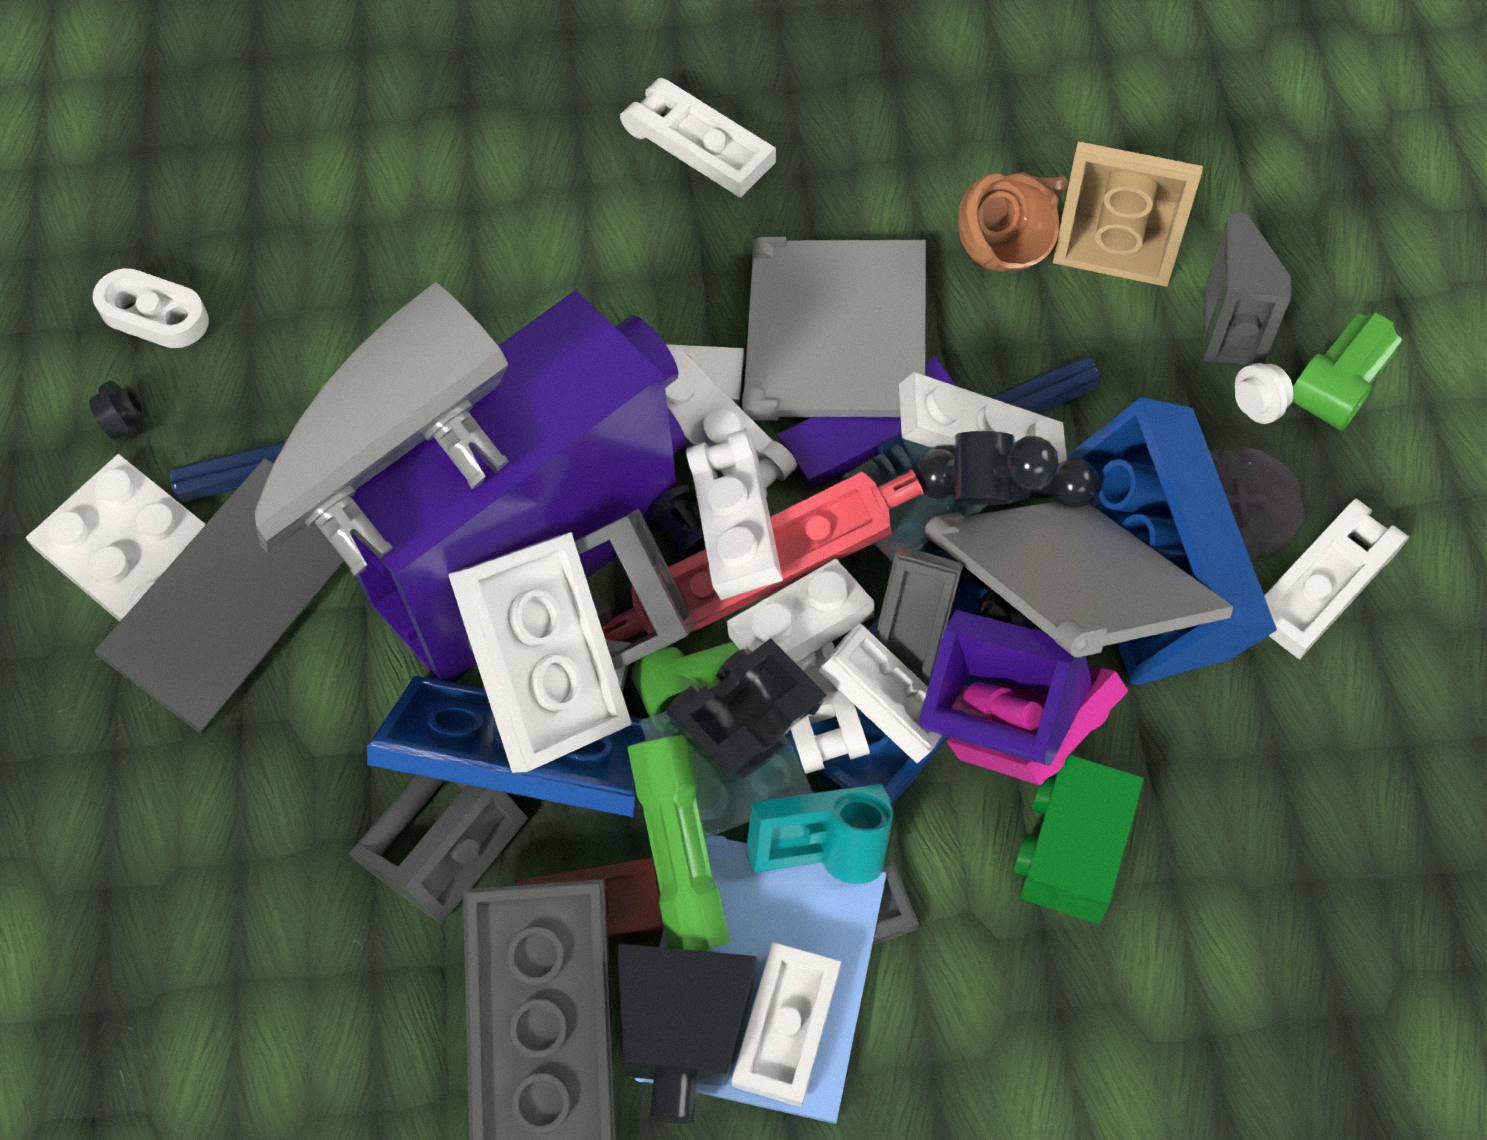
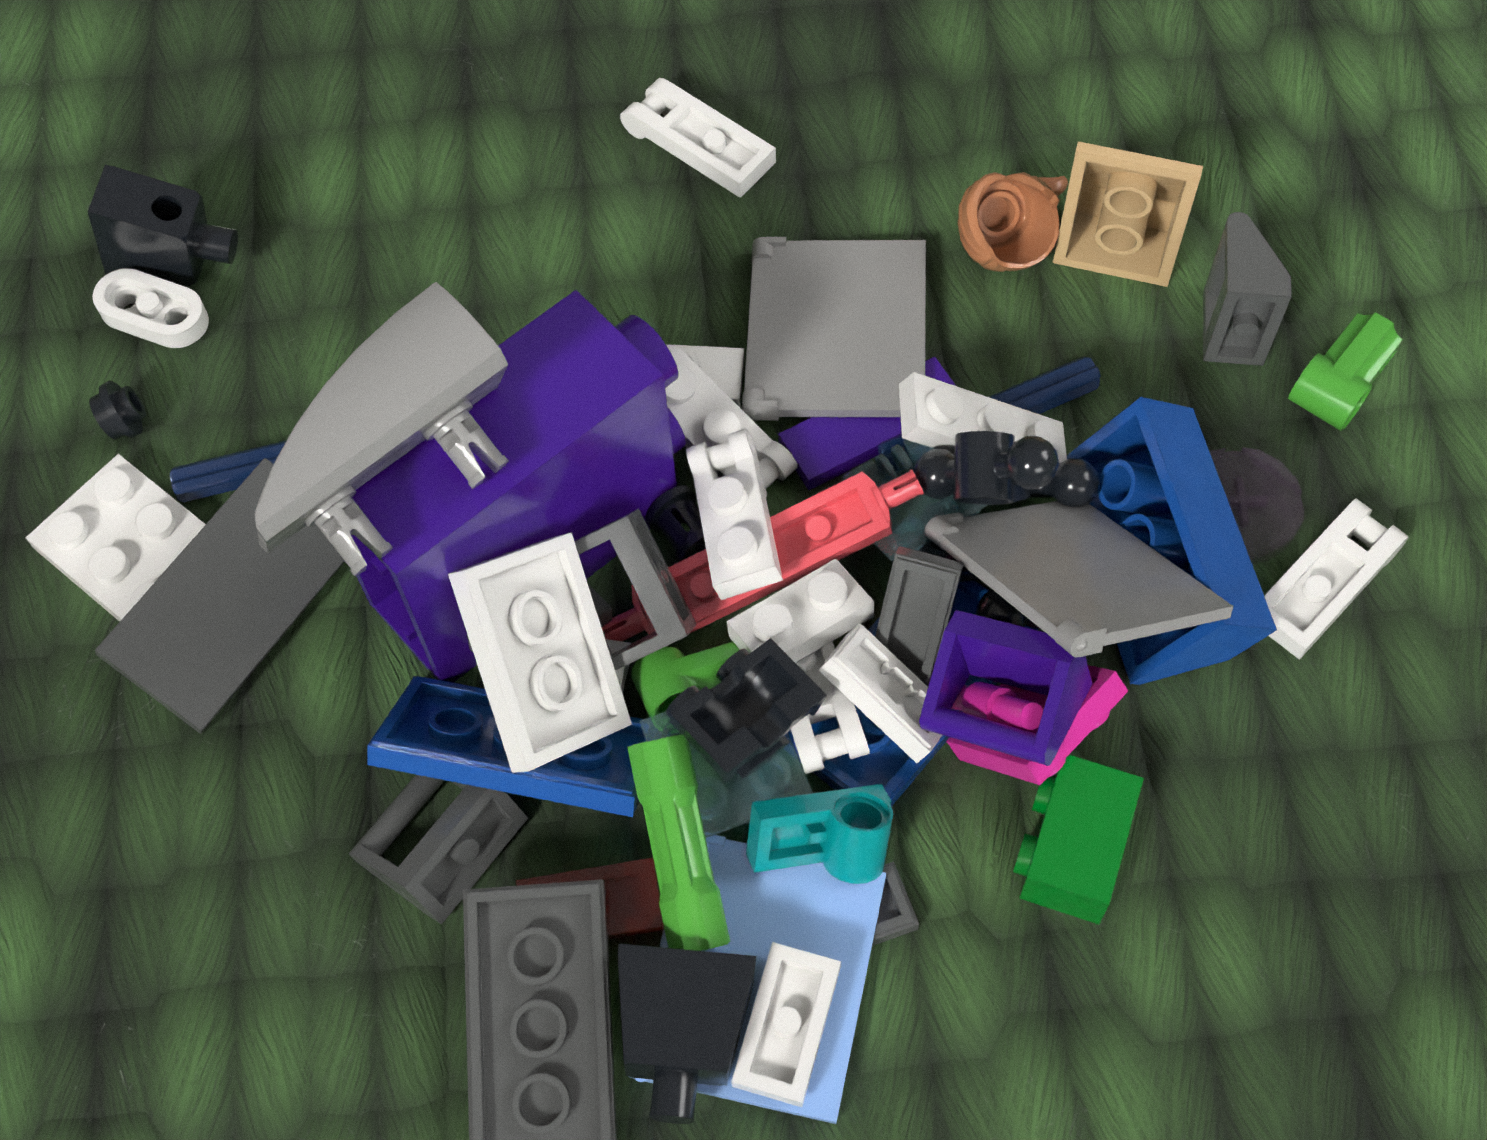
(155, 227): none -> black torso
(1263, 392): white plate -> none

